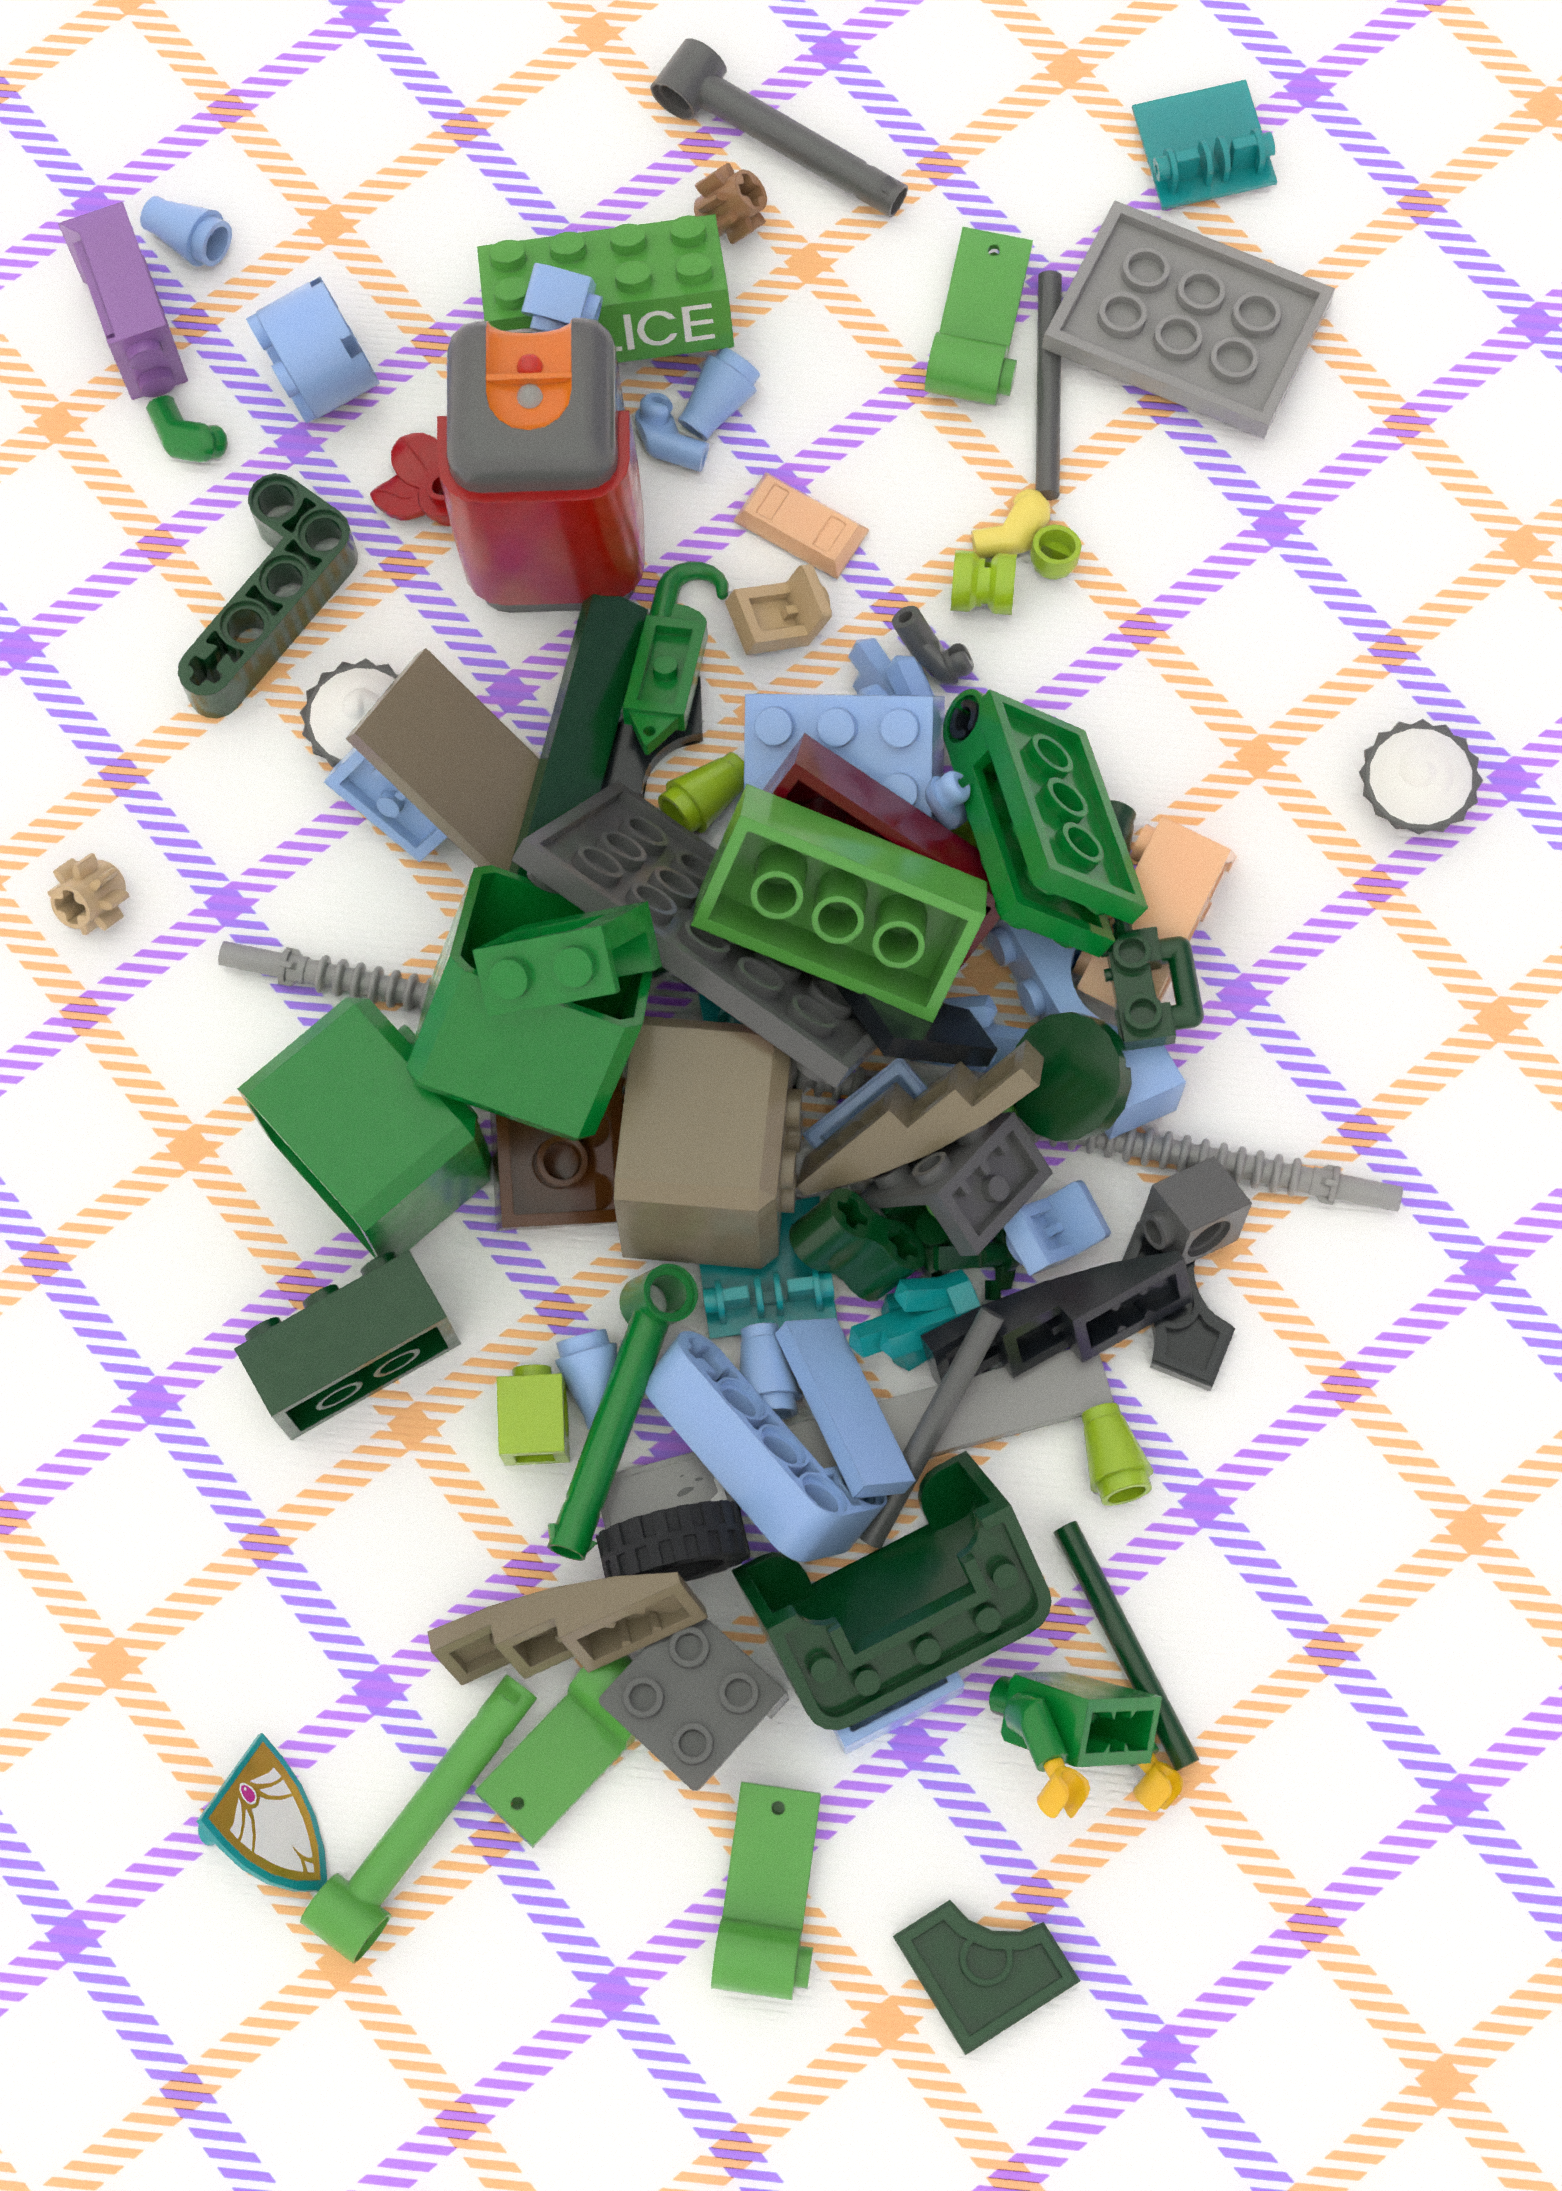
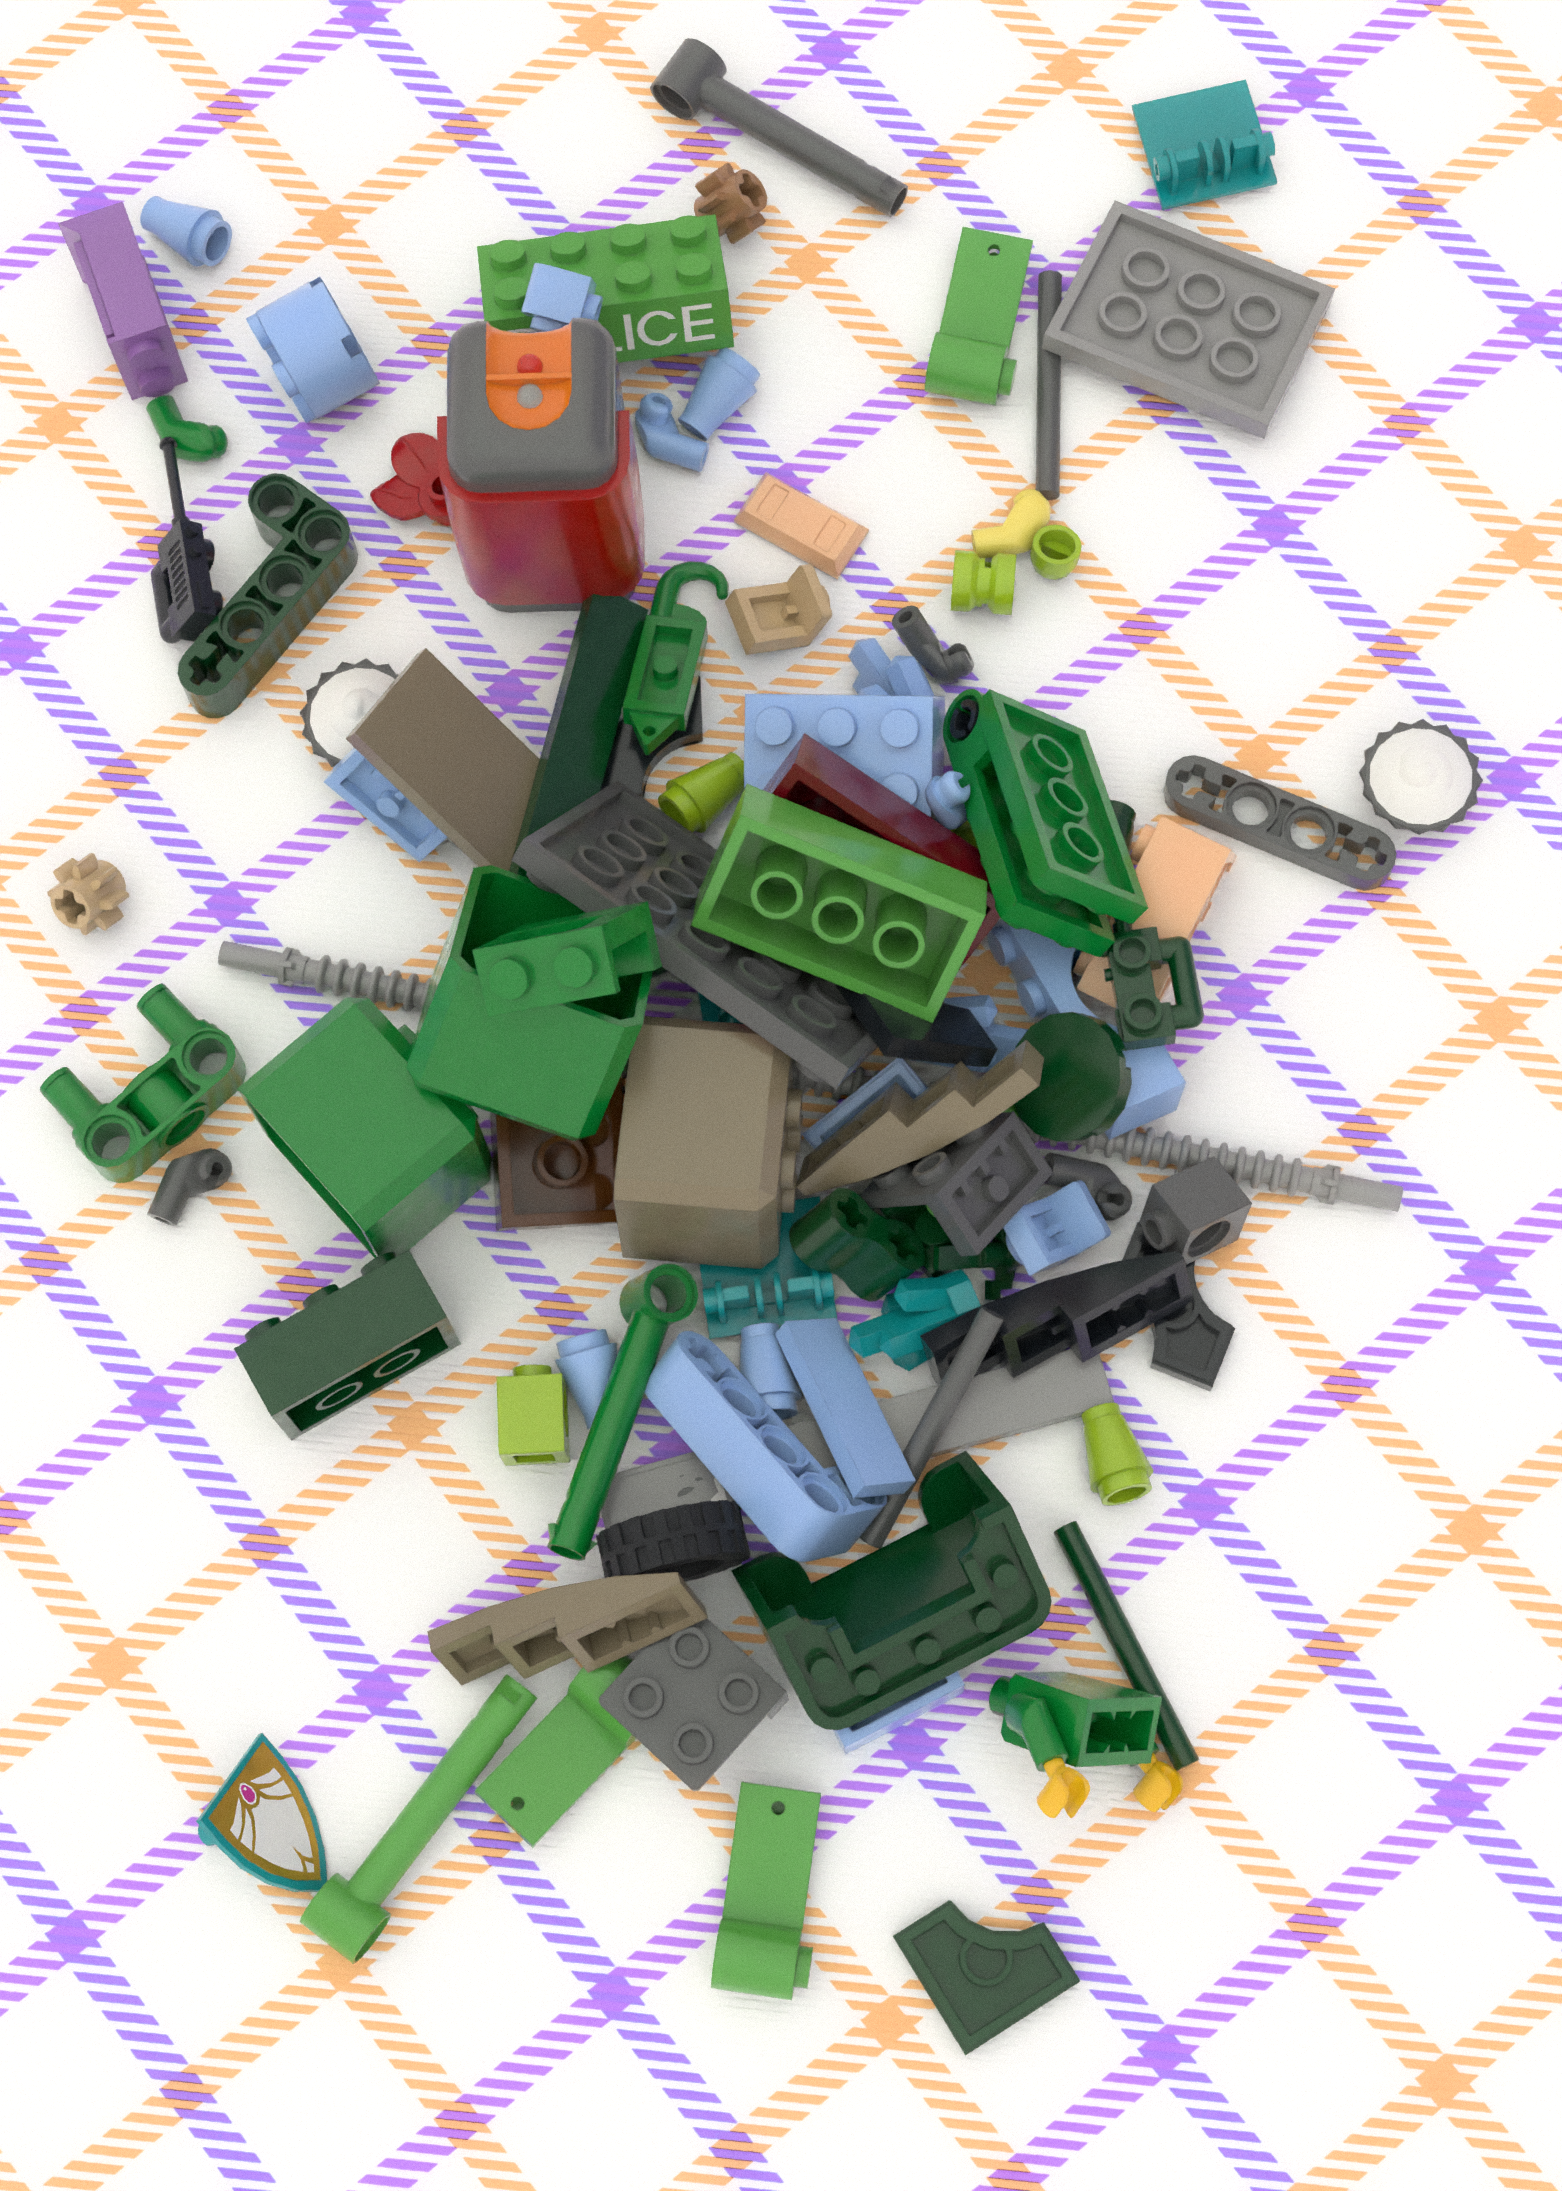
(161, 1102): none -> green piece
(182, 575): none -> black piece
(187, 1178): none -> dark grey arm
(1105, 1187): none -> dark grey arm
(1274, 832): none -> dark grey beam

